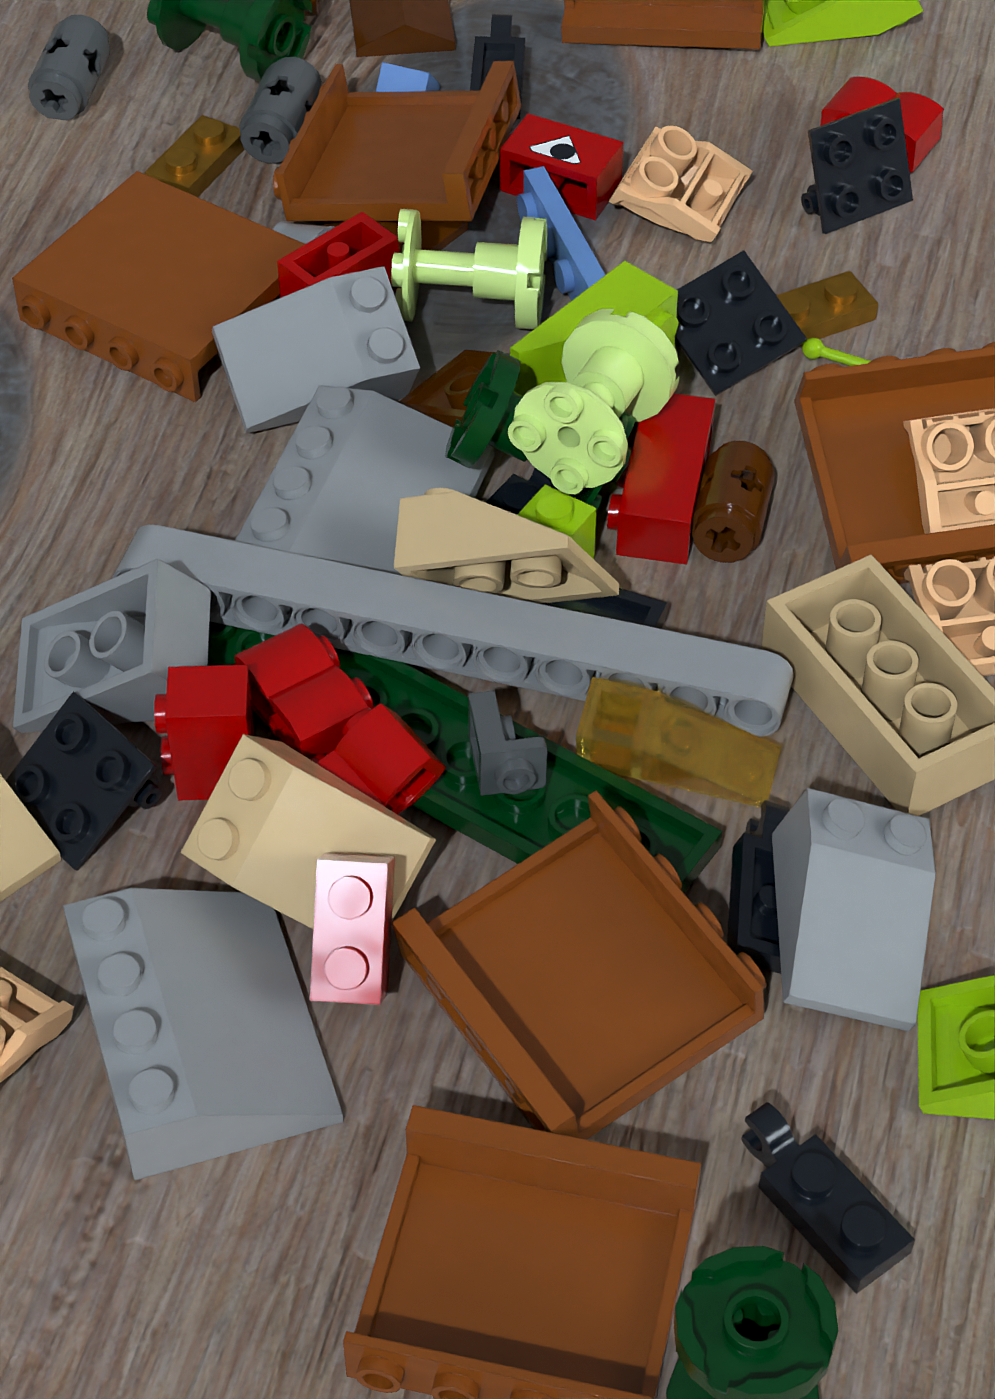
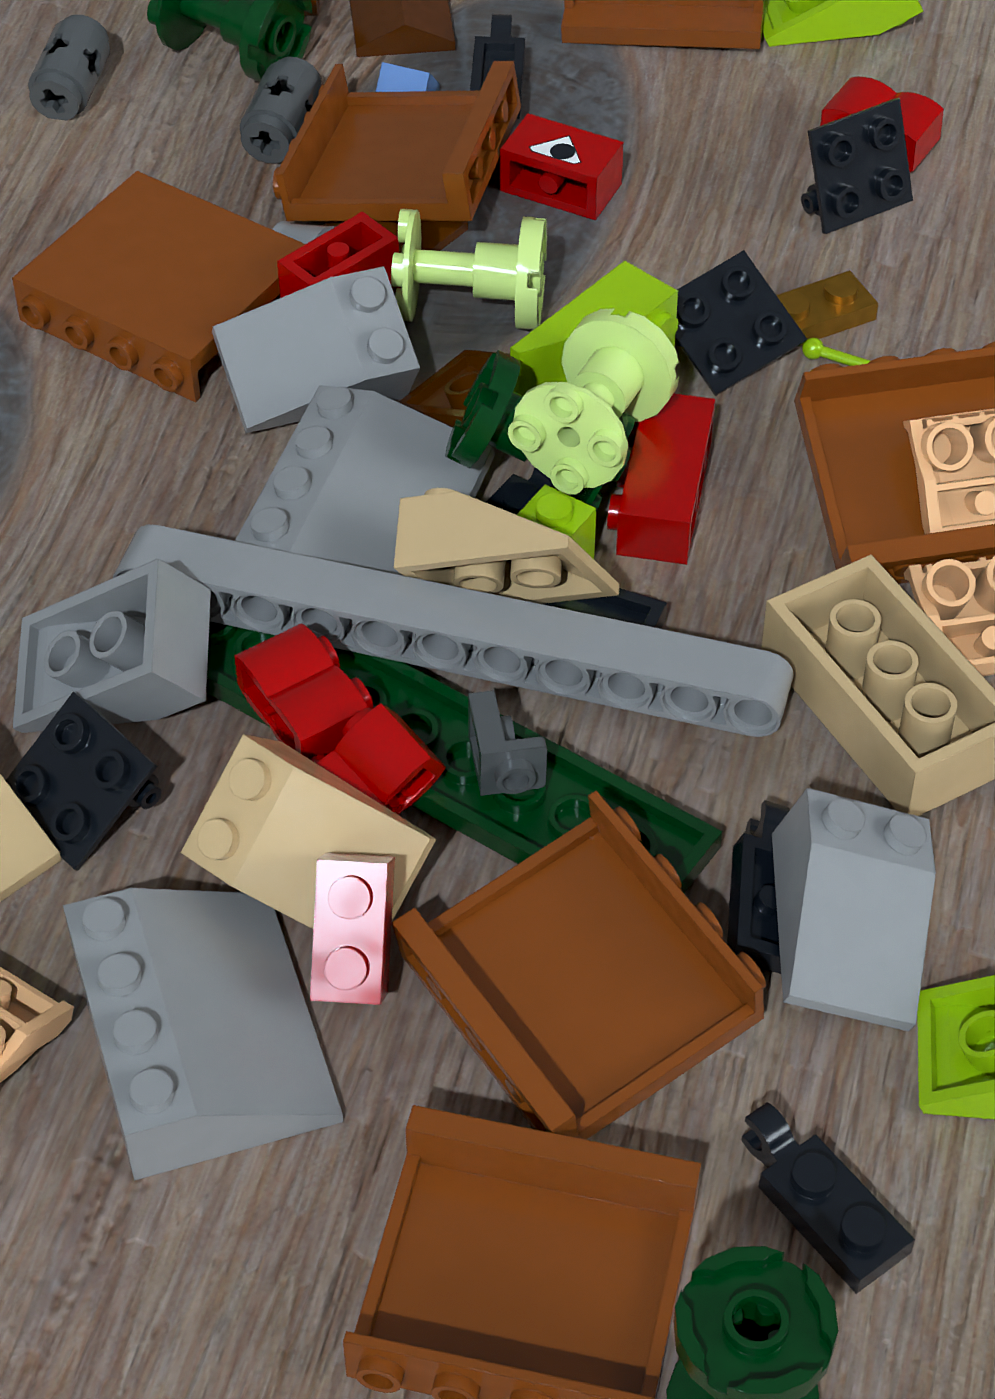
(198, 156): pearl gold plate -> none
(204, 721): red brick -> none
(567, 249): medium blue plate -> none
(673, 744): clear yellow slope -> none
(682, 183): light nougat slope -> none
(732, 502): reddish brown piece -> none

